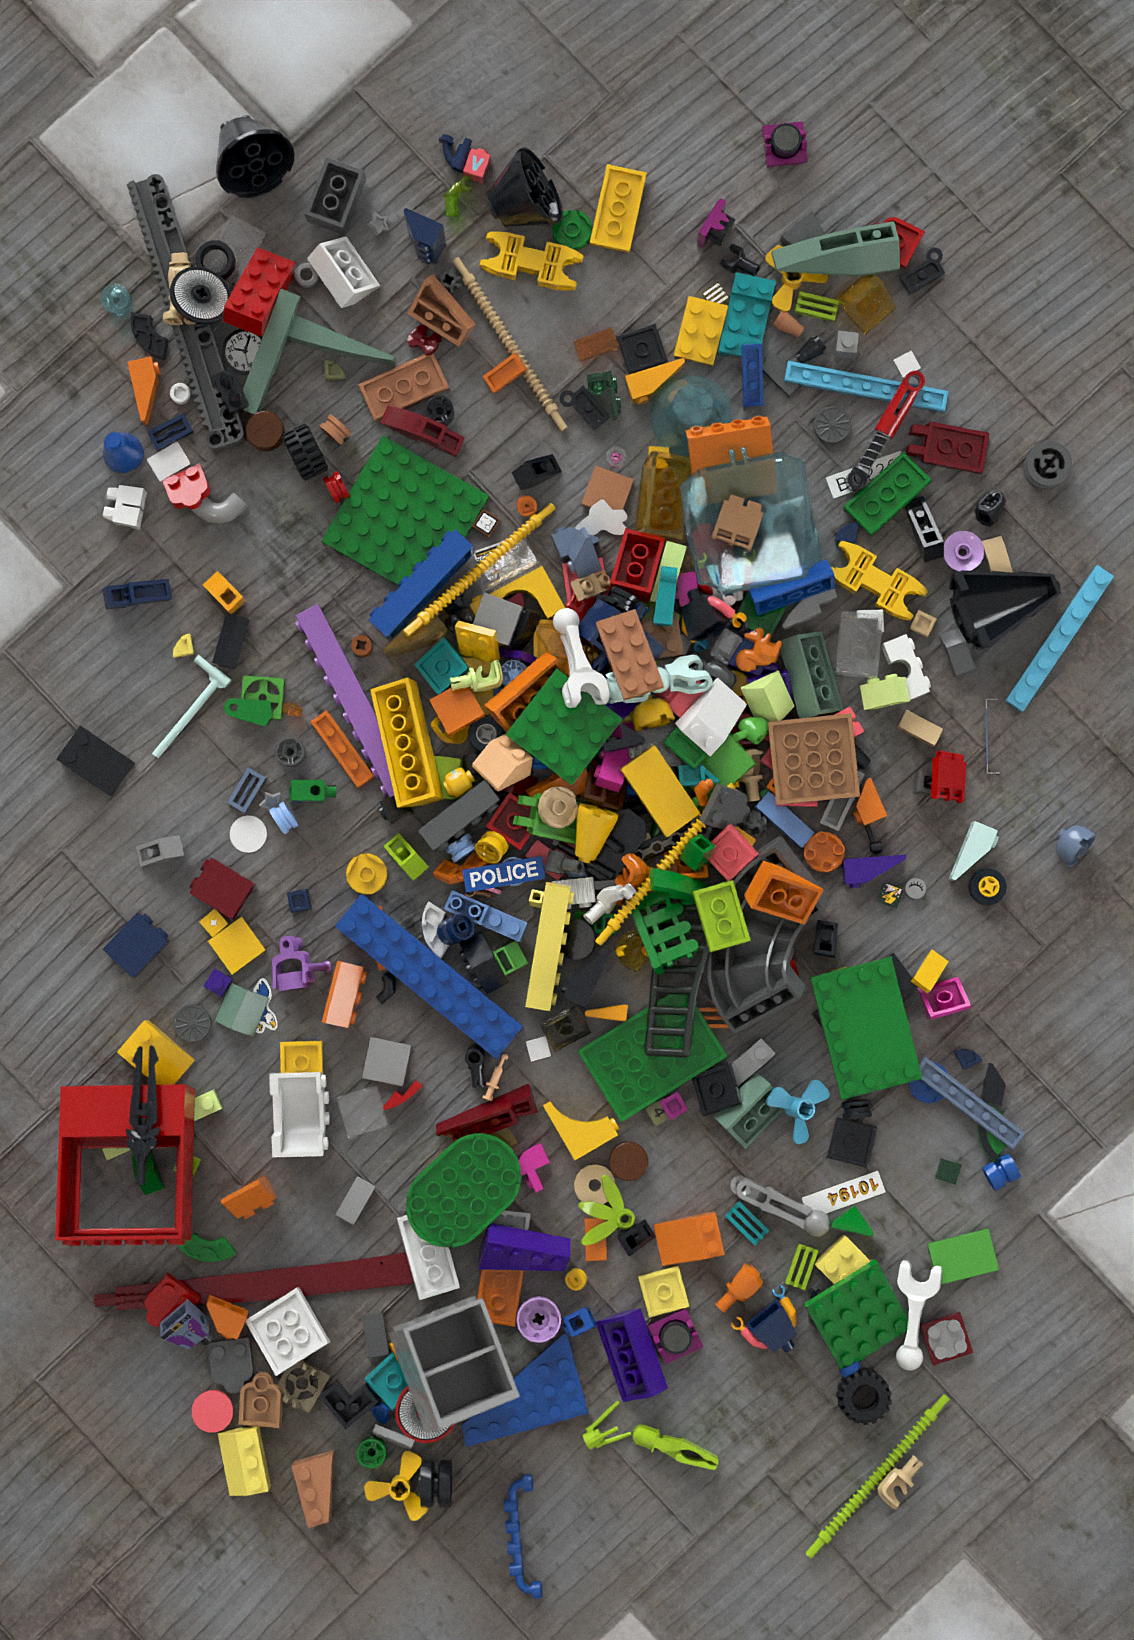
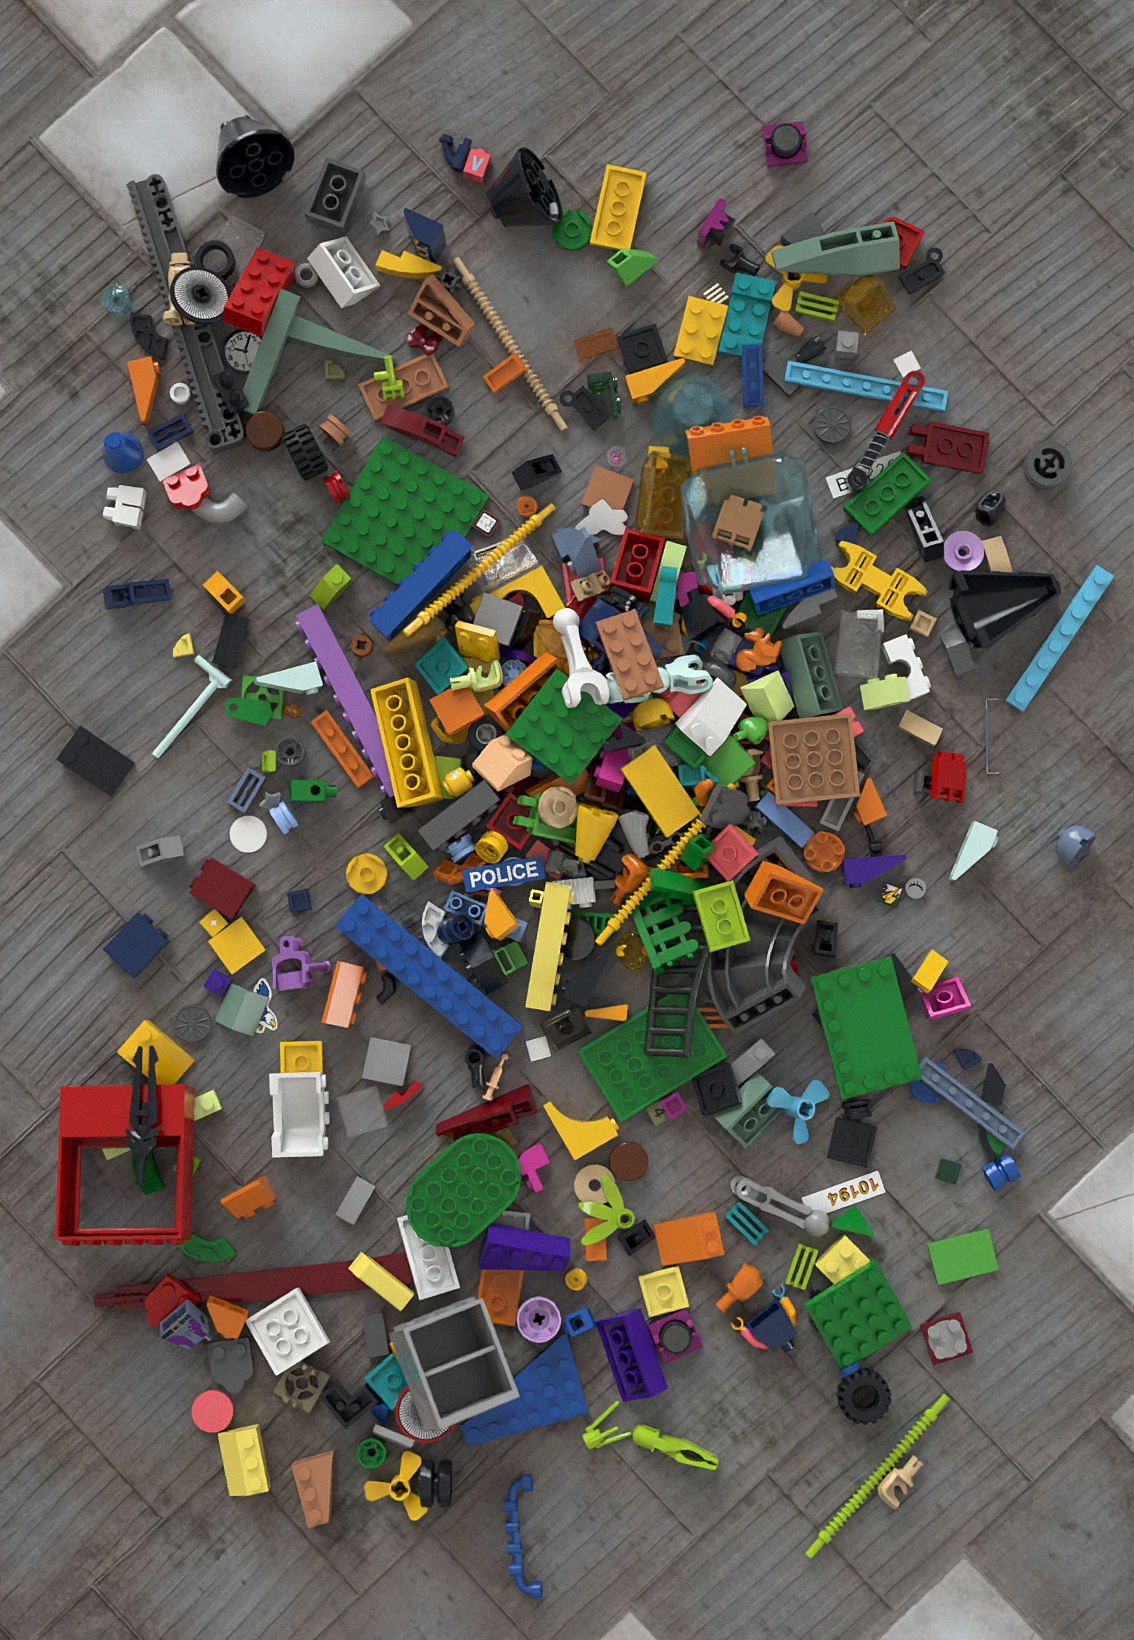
(261, 1402): medium nougat plate -> none
(269, 761): none -> lime tile
(297, 679): none -> light aqua slope
(331, 587): none -> lime slope
(381, 1281): none -> light yellow piece
(392, 384): none -> lime arm
(407, 266): none -> yellow slope
(452, 195): clear neon green piece -> none
(499, 917): none -> light orange slope
(531, 261): yellow piece -> none
(607, 900): white arm -> none
(630, 264): none -> bright green slope
(634, 828): none -> light grey piece
(909, 1354): white piece -> none
(994, 883): black wheel -> none

